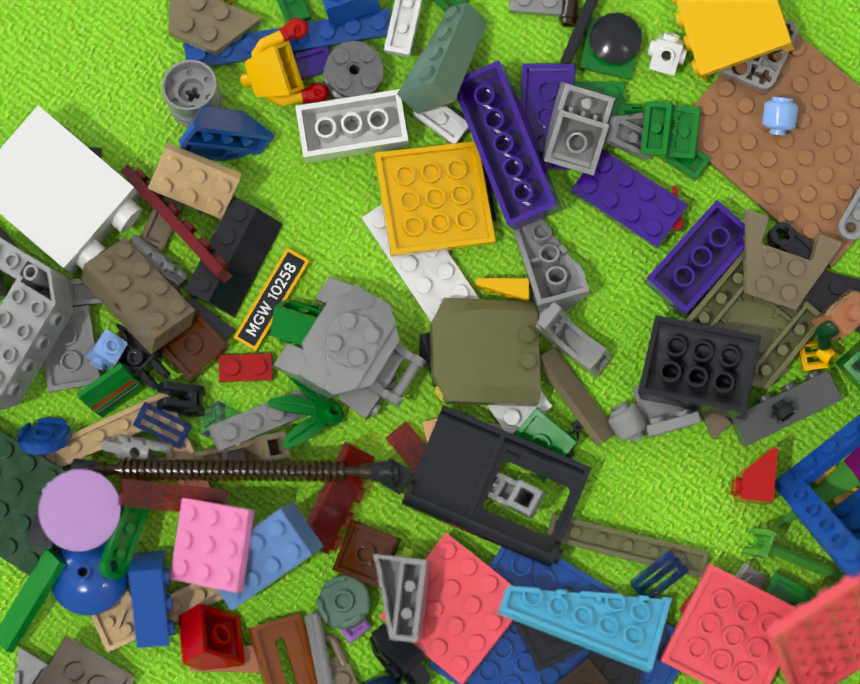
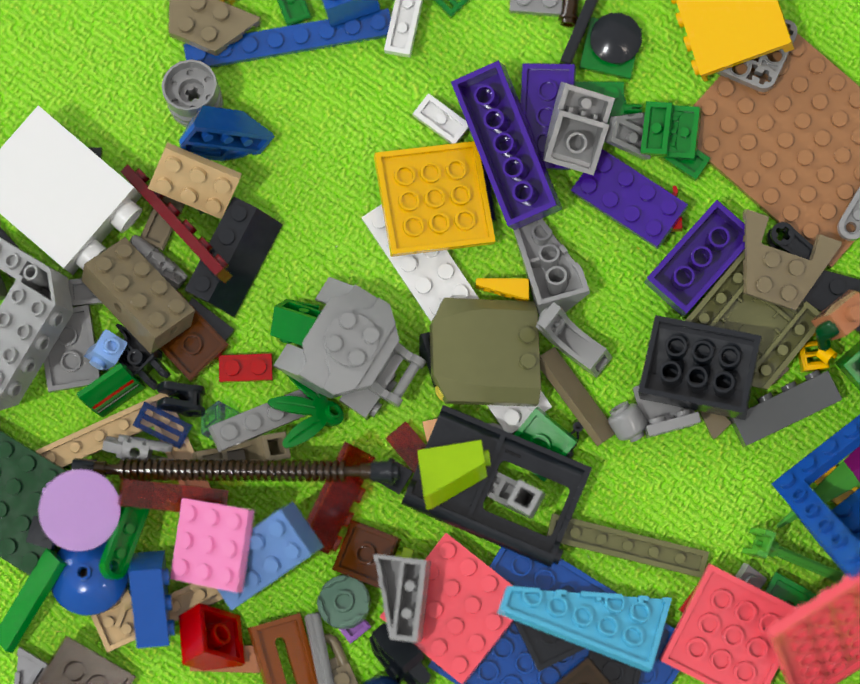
(45, 436): blue tile -> none
(274, 71): yellow torso -> none
(276, 289): tile -> none
(312, 62): dark purple tile -> none
(352, 126): white brick -> none
(353, 57): flat silver wheel -> none
(444, 60): sand green wedge -> none
(451, 470): none -> lime slope
(666, 62): white brick -> none
(675, 562): clear blue tile -> none
(756, 481): red slope -> none
(780, 115): light blue head -> none
(783, 410): black plate -> none

